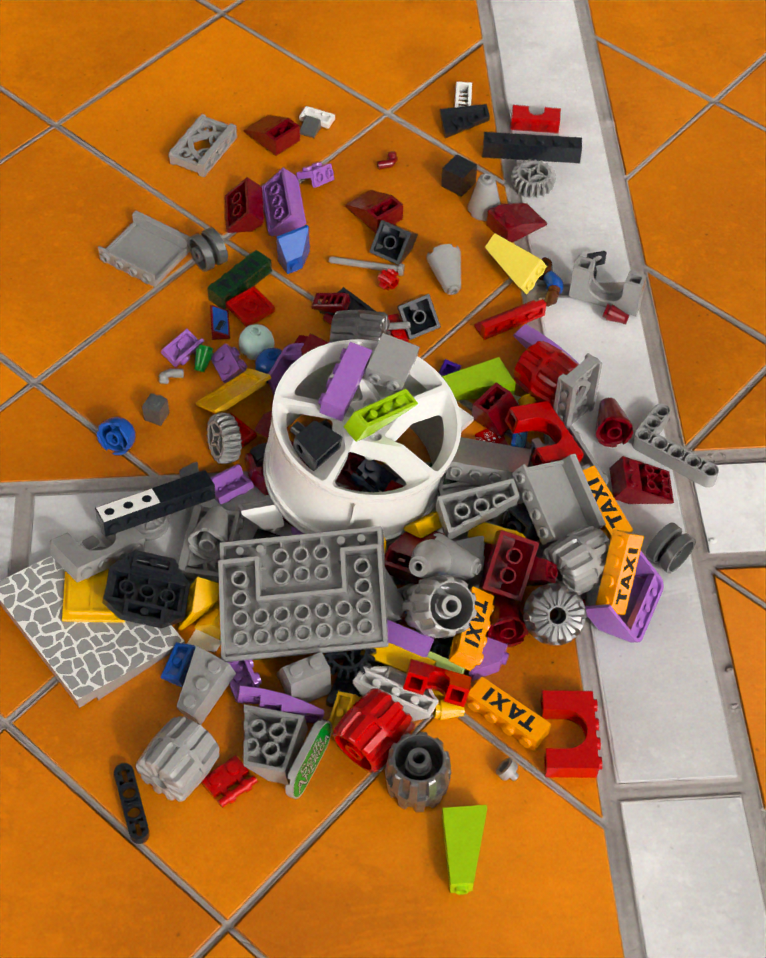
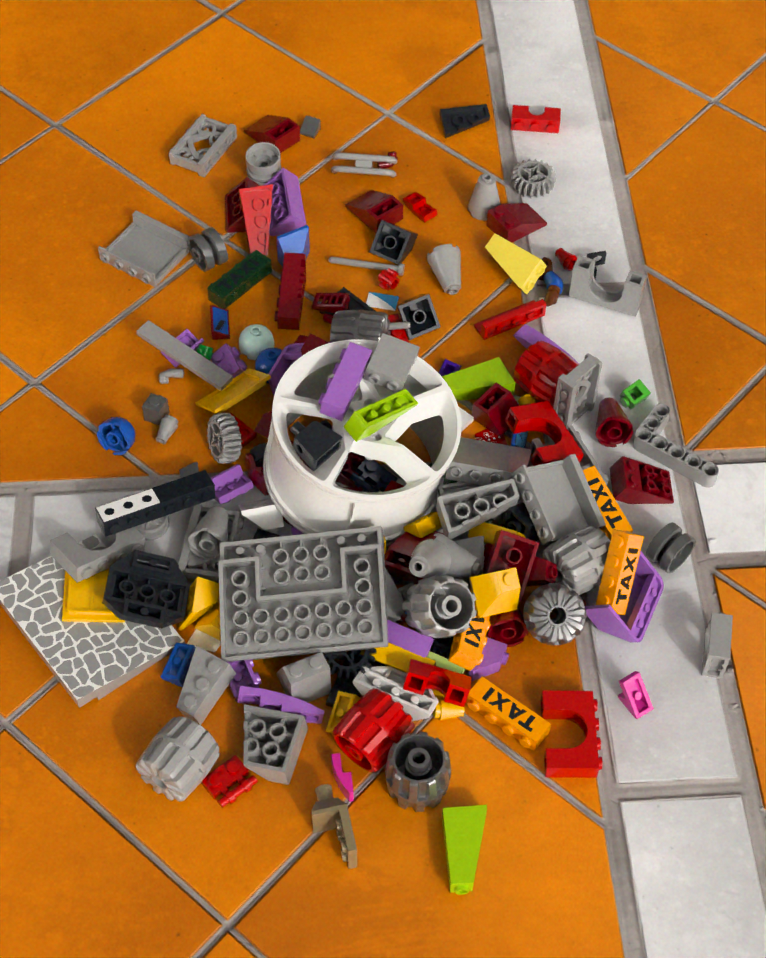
(130, 803): black beam -> none
(166, 429): none -> light grey cone
(184, 355): none -> light grey tile
(250, 306): red plate -> none
(256, 211): none -> wing
(262, 162): none -> light grey wheel
(291, 291): none -> dark red wedge
(308, 758): tile -> none
(318, 173): medium lavender bracket -> none
(325, 117): white plate -> none
(333, 814): none -> dark tan plate
(343, 780): none -> dark pink slope
(364, 164): none -> light grey piece
(382, 301): none -> sticker
(417, 205): none -> red slope
(459, 175): black head -> none
(463, 87): white slope -> none
(496, 592): none -> yellow slope
(507, 770): light grey tile -> none
(532, 147): black brick -> none
(566, 259): none -> red cone
(615, 314): dark red cone -> none
(635, 695): none -> dark pink slope
(637, 390): none -> bright green brick
(717, 645): none -> light grey window

